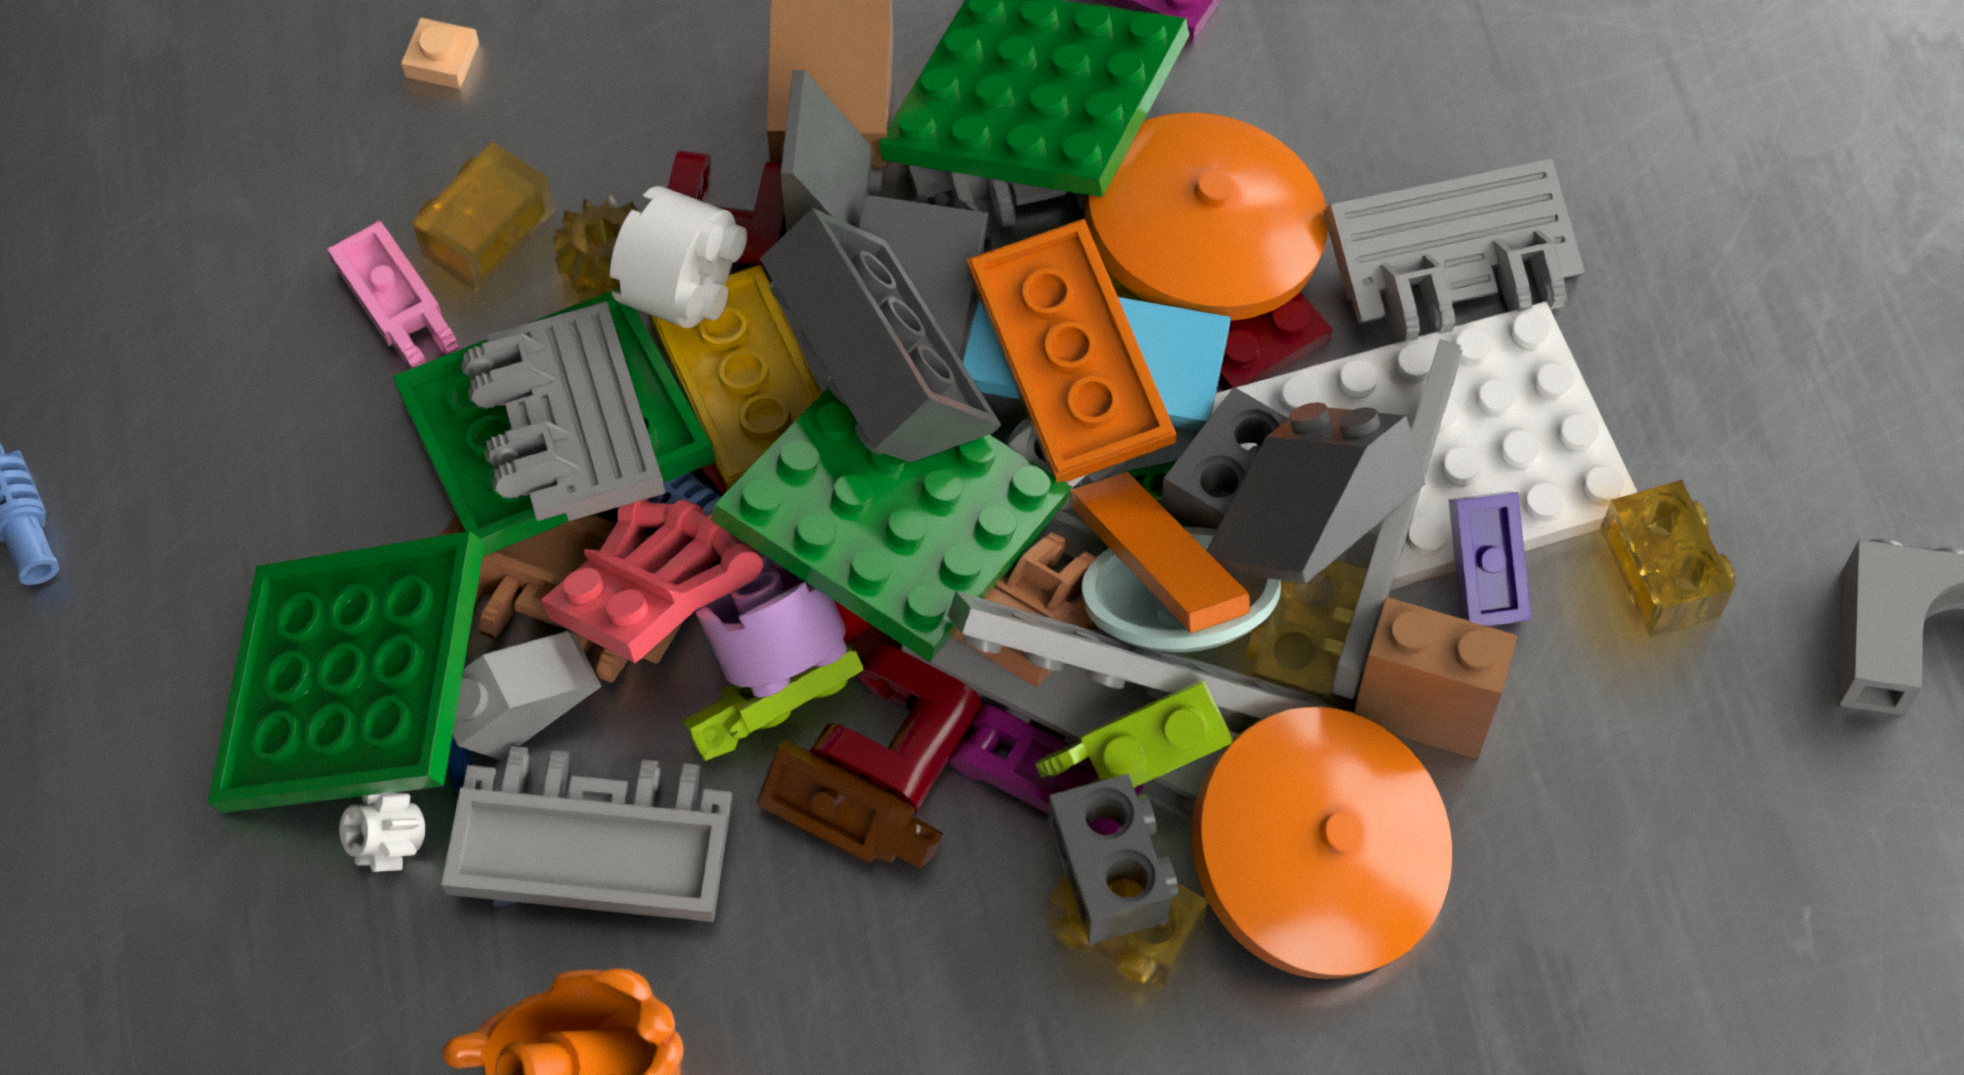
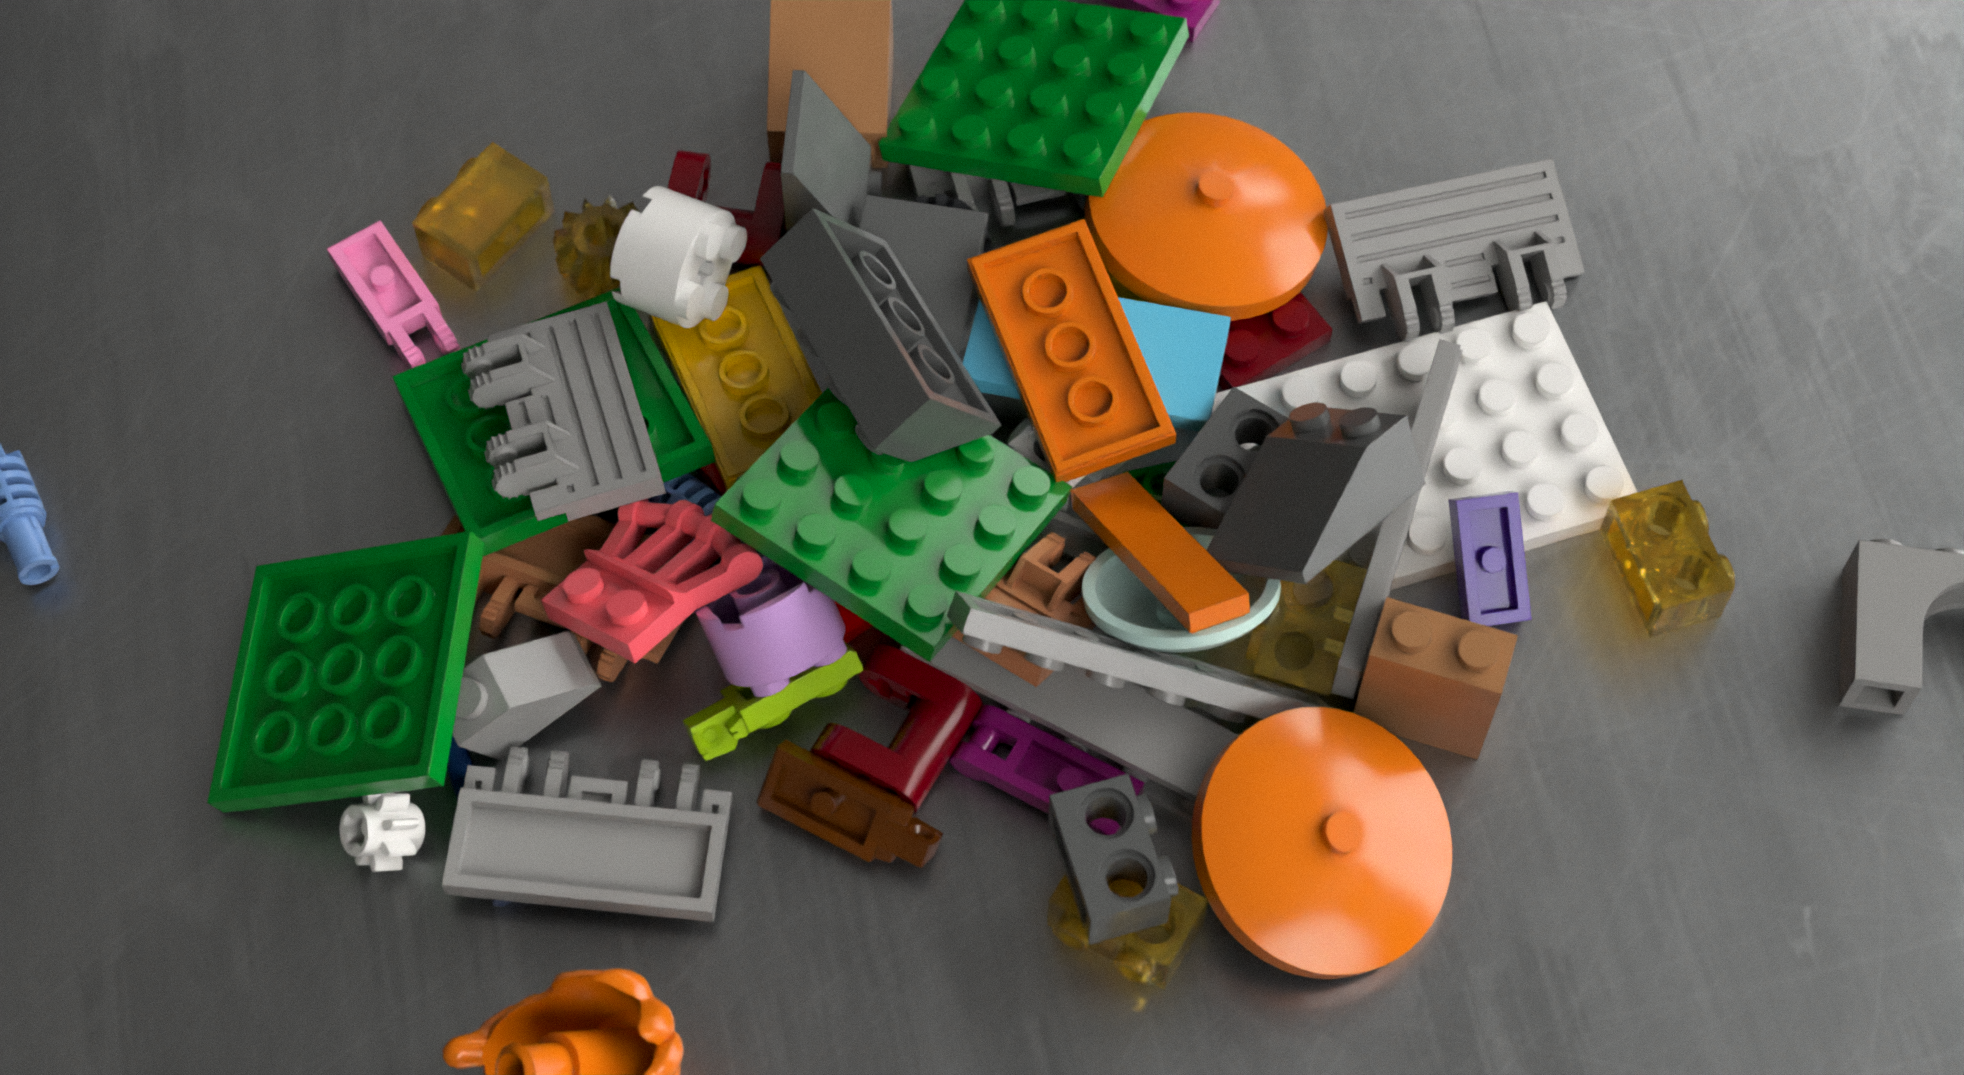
(440, 53): light nougat plate -> none
(1148, 738): lime hinge -> none

